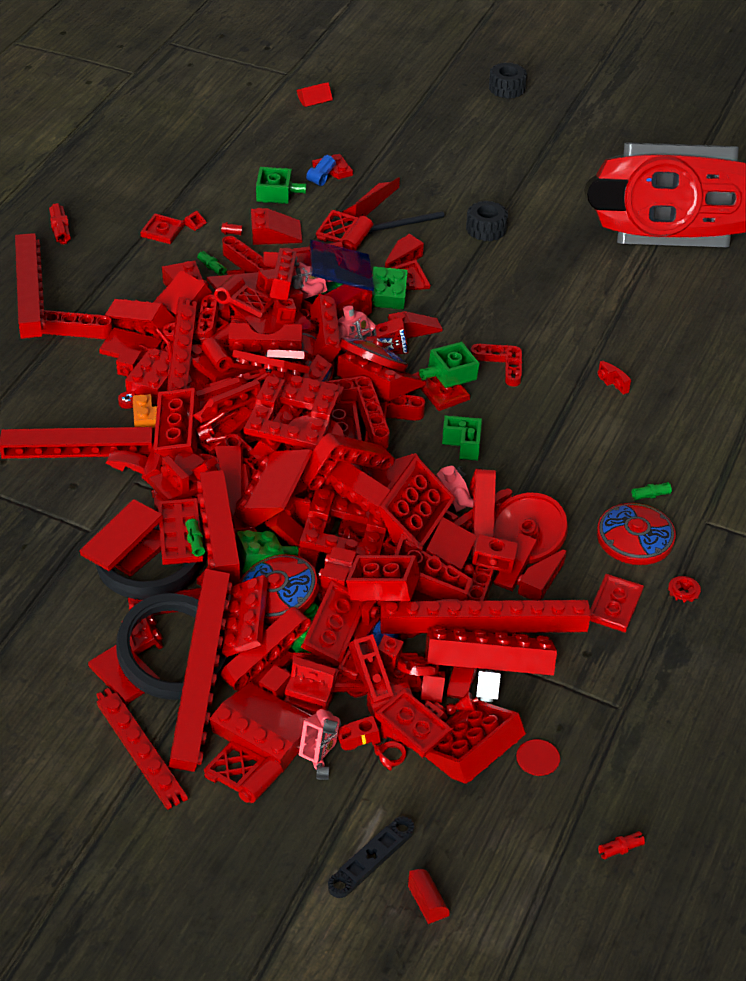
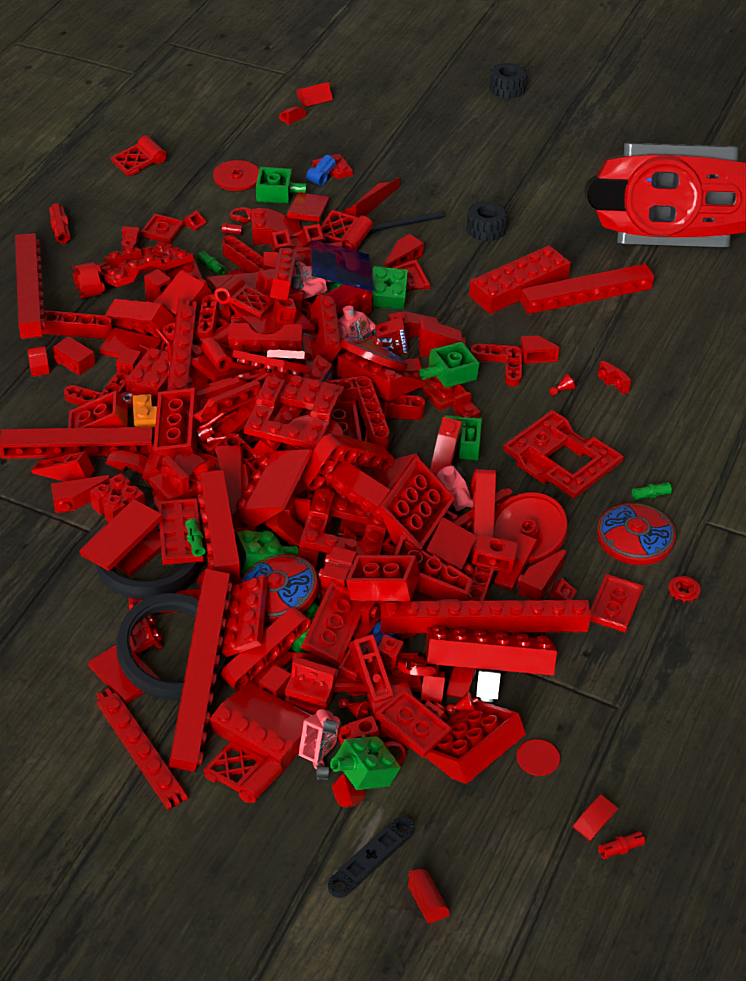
(38, 361): none -> red brick
(65, 467): none -> red slope
(74, 356): none -> red brick
(74, 493): none -> red slope
(77, 395): none -> red beam
(87, 280): none -> red brick
(103, 412): none -> red slope
(114, 496): none -> red brick
(124, 266): none -> red piece
(130, 237): none -> red leg
(147, 149): none -> red piece
(155, 284): none -> red brick
(236, 175): none -> red piece
(239, 218): none -> red piece
(292, 114): none -> red brick
(300, 239): none -> red arch
(308, 207): none -> red tile
(345, 792): none -> red brick
(358, 709): none -> red piece
(366, 763): none -> green brick
(413, 365): none -> red tile
(436, 335): none -> red slope
(446, 444): none -> red slope
(464, 407): none -> red bracket
(504, 285): none -> red brick
(538, 350): none -> red slope
(545, 437): none -> red piece
(562, 591): none -> red slope
(566, 383): none -> red piece
(586, 288): none -> red brick
(595, 817): none -> red slope

